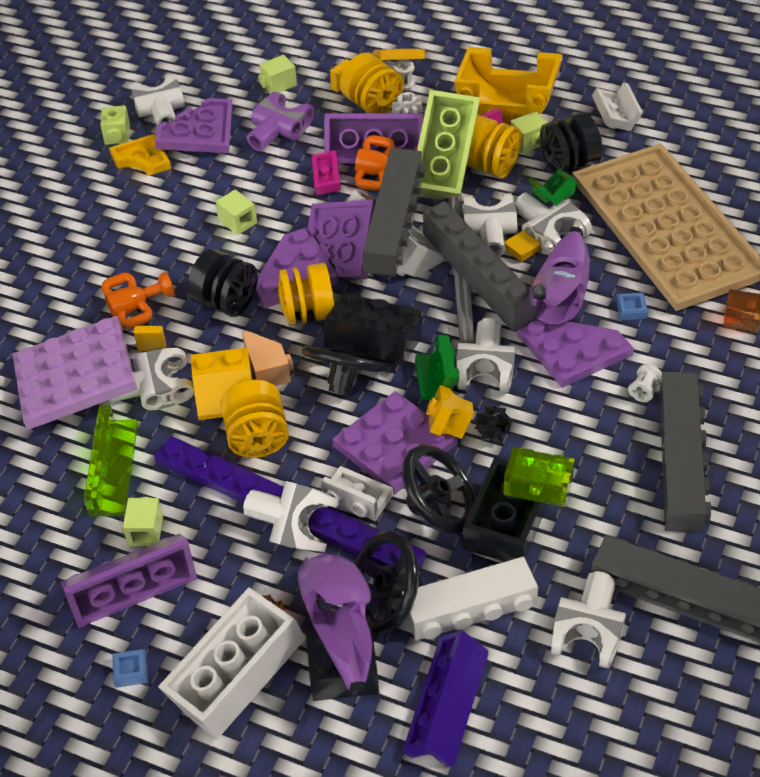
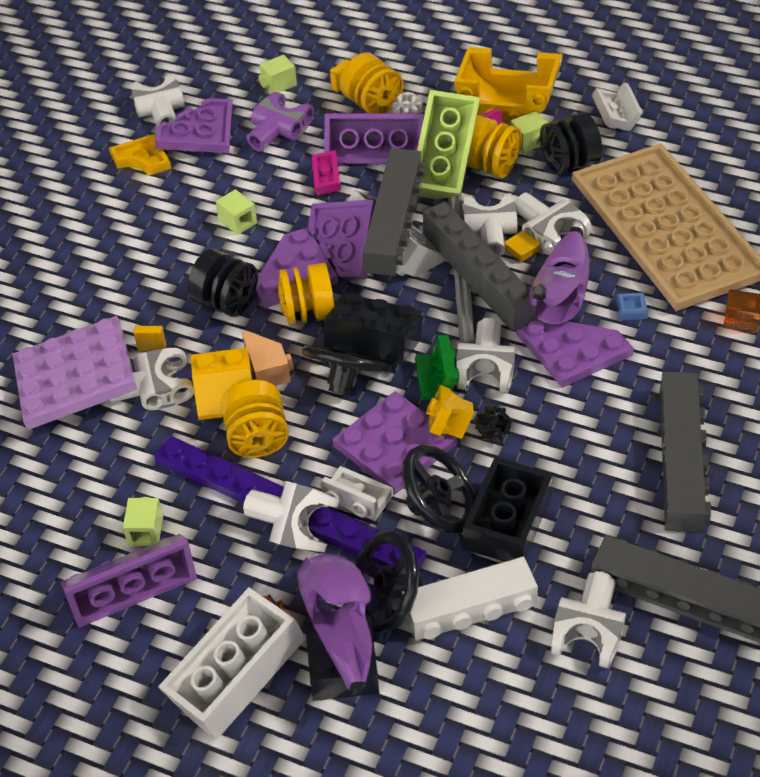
(110, 464): clear neon green panel -> none
(115, 125): yellowish green brick -> none
(130, 668): medium blue tile -> none
(132, 297): orange piece -> none
(372, 162): orange piece -> none
(397, 54): yellow tile -> none
(406, 73): white bush -> none
(446, 698): dark purple panel -> none
(538, 476): clear neon green brick -> none
(557, 187): green bracket -> none
(645, 382): white bush -> none

